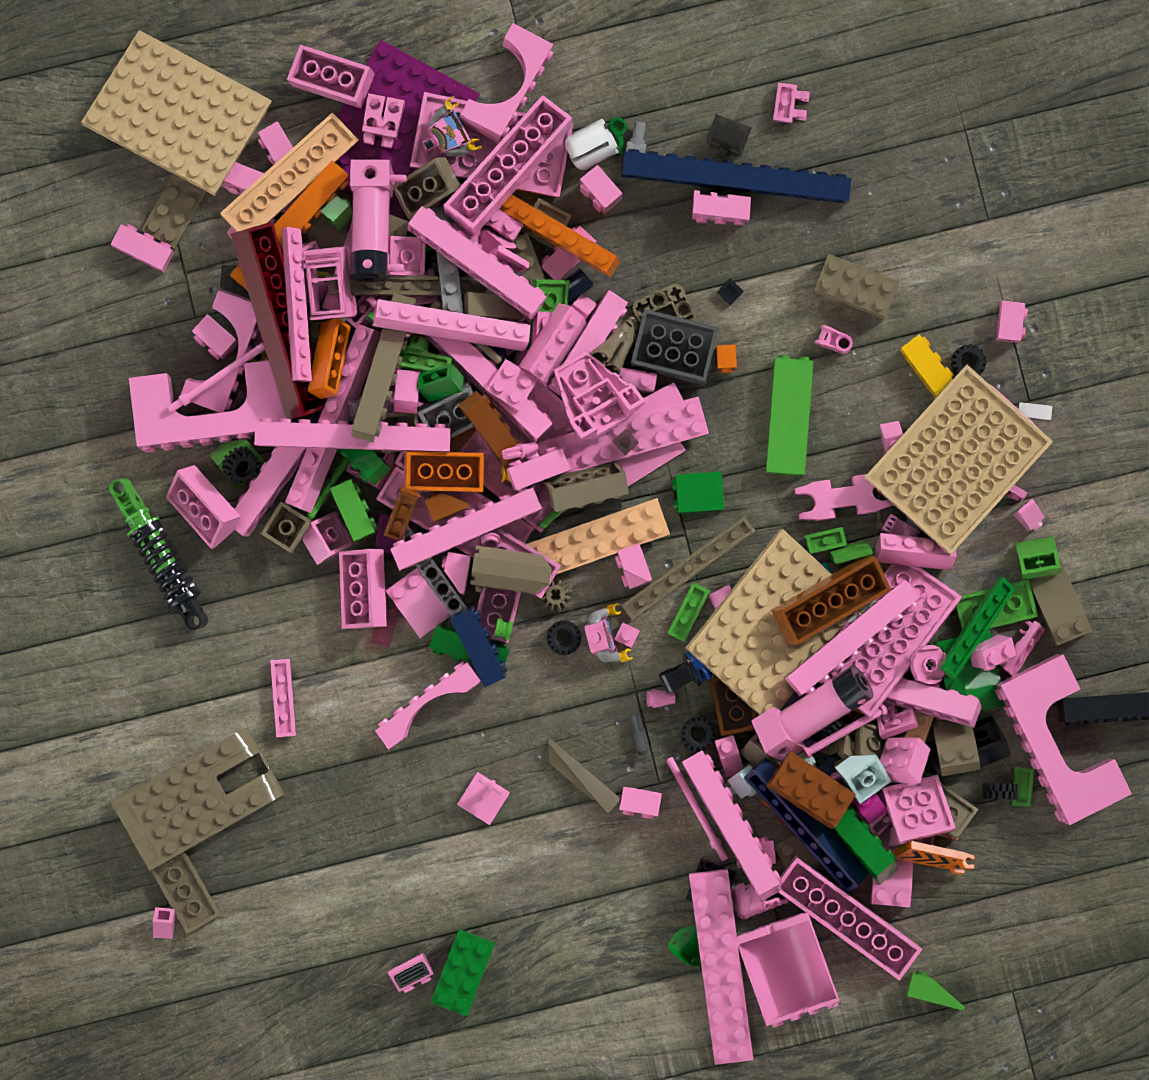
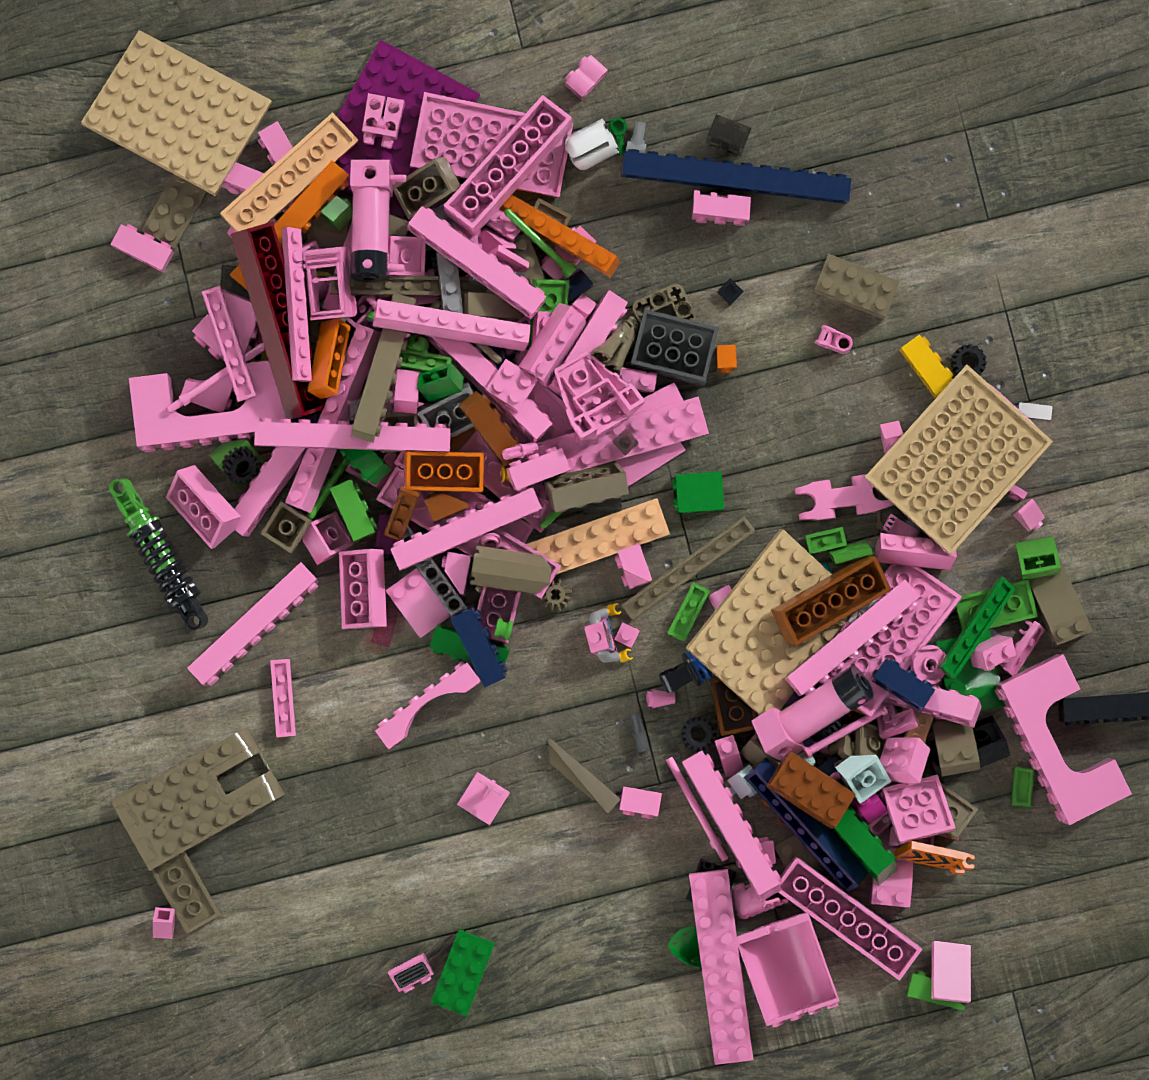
(229, 343): none -> bright pink tile
(253, 624): none -> bright pink brick
(330, 76): bright pink brick -> none
(448, 133): torso -> none
(494, 119): bright pink arch -> none
(564, 649): black tyre -> none
(567, 267): none -> bright green piece
(585, 77): none -> bright pink brick
(600, 190): bright pink brick -> none
(785, 103): bright pink plate -> none
(789, 416): bright green brick -> none
(903, 684): none -> dark blue brick
(951, 972): none -> bright pink tile
(999, 791): black tyre -> none
(1010, 322): bright pink brick -> none

